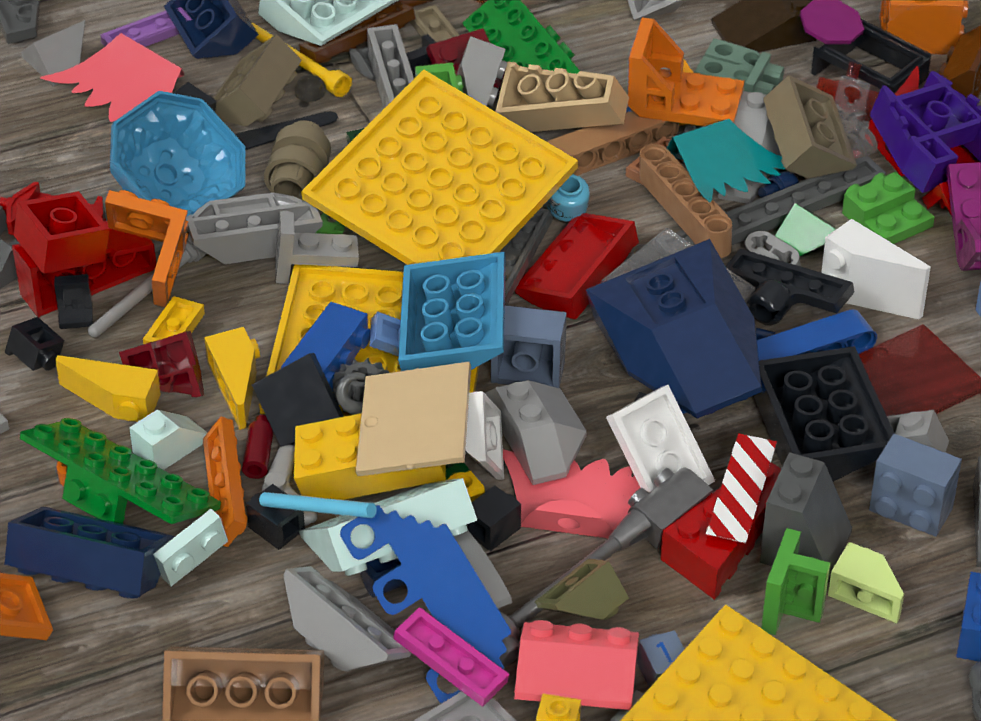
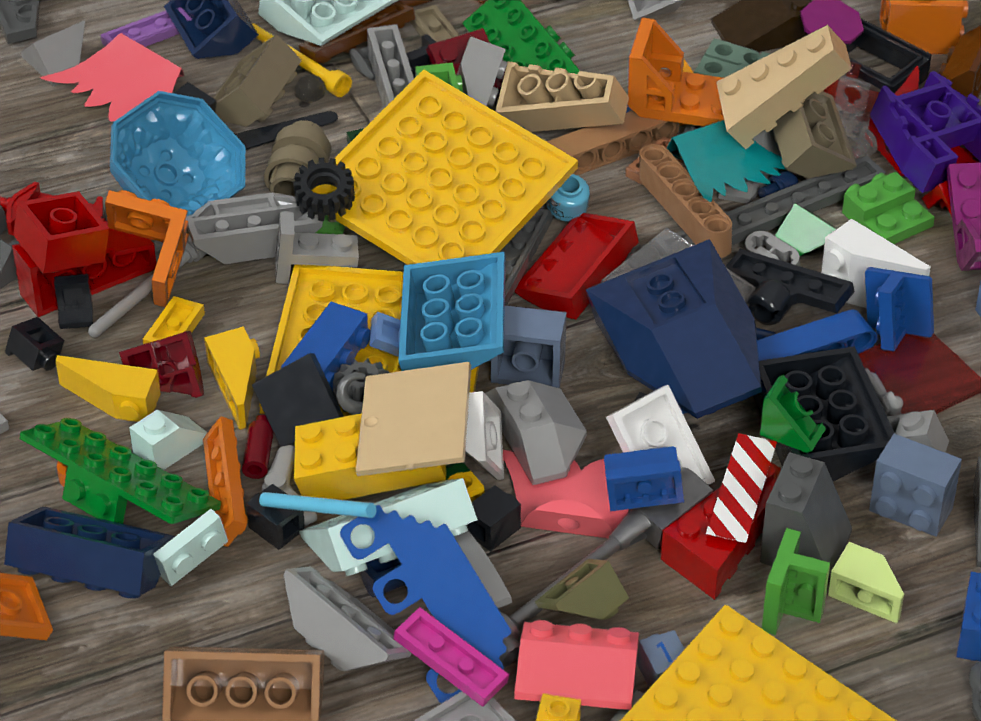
(321, 174): none -> black tyre
(643, 478): none -> blue bracket
(780, 83): none -> tan wedge
(787, 420): none -> green slope
(891, 404): none -> light grey piece
(898, 305): none -> blue bracket

